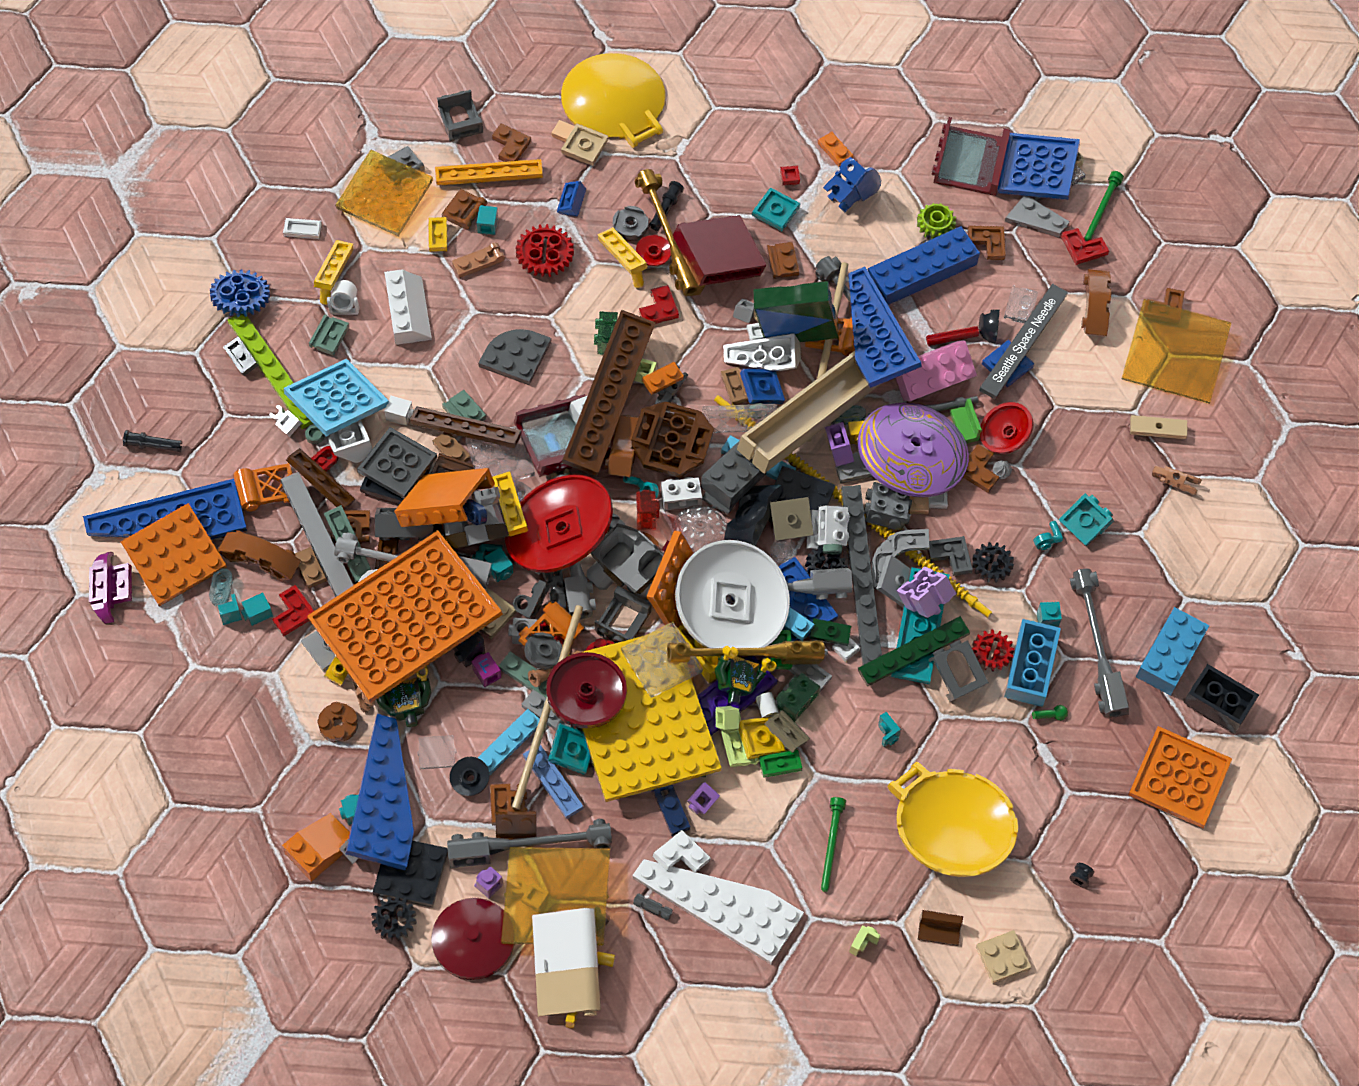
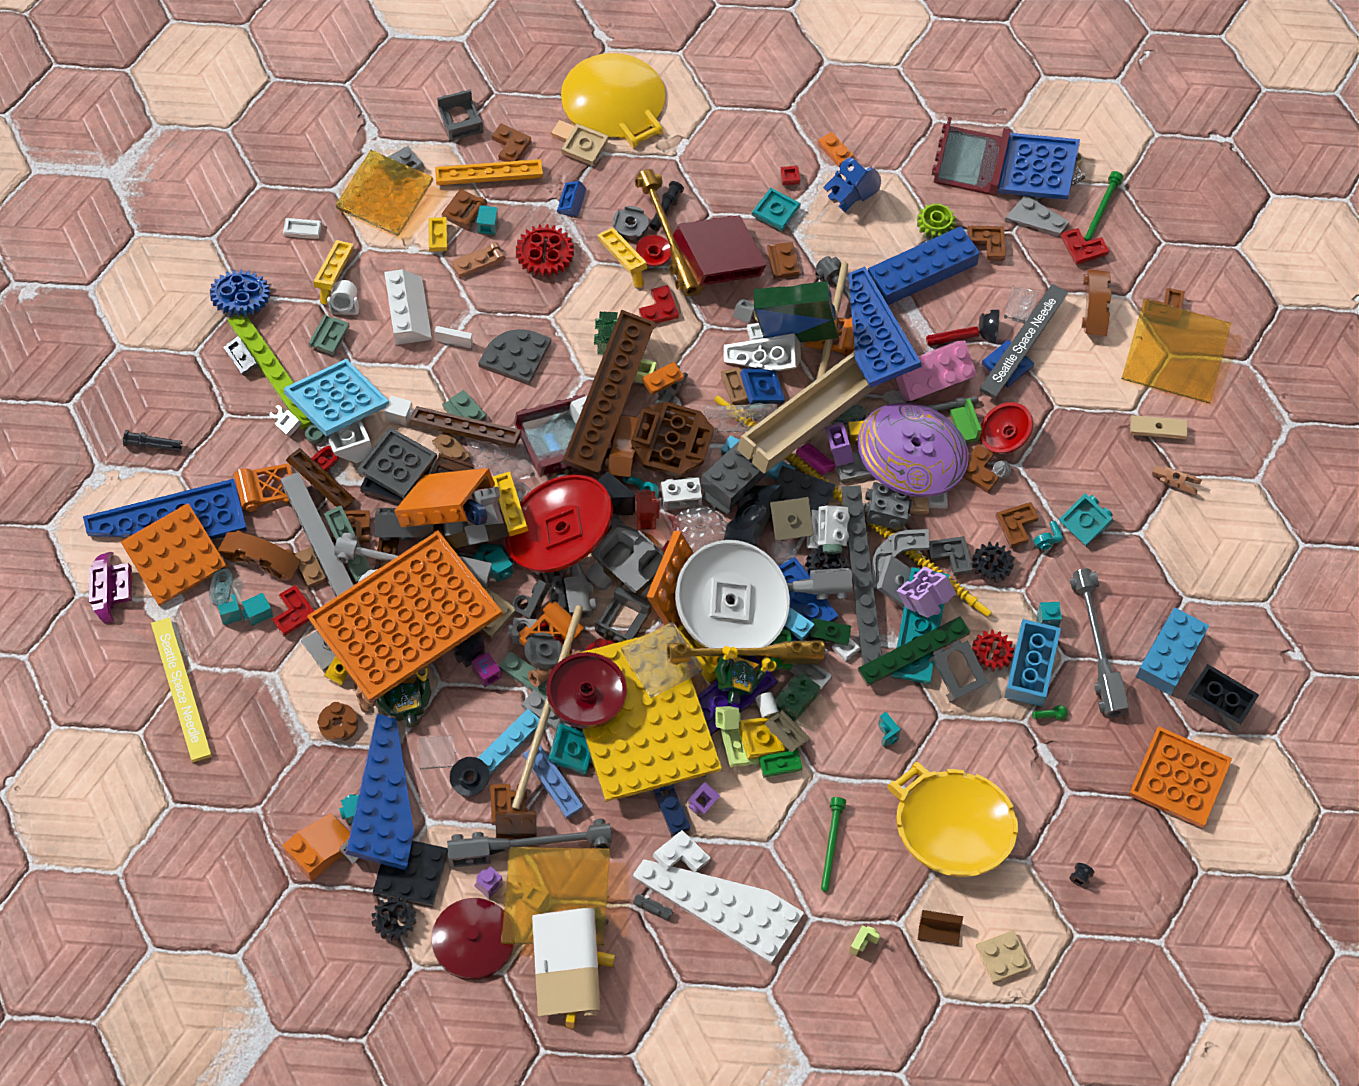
(181, 690): none -> light yellow tile
(453, 337): none -> white tile
(622, 498): none -> black slope
(815, 458): none -> dark pink plate
(1013, 520): none -> dark orange plate

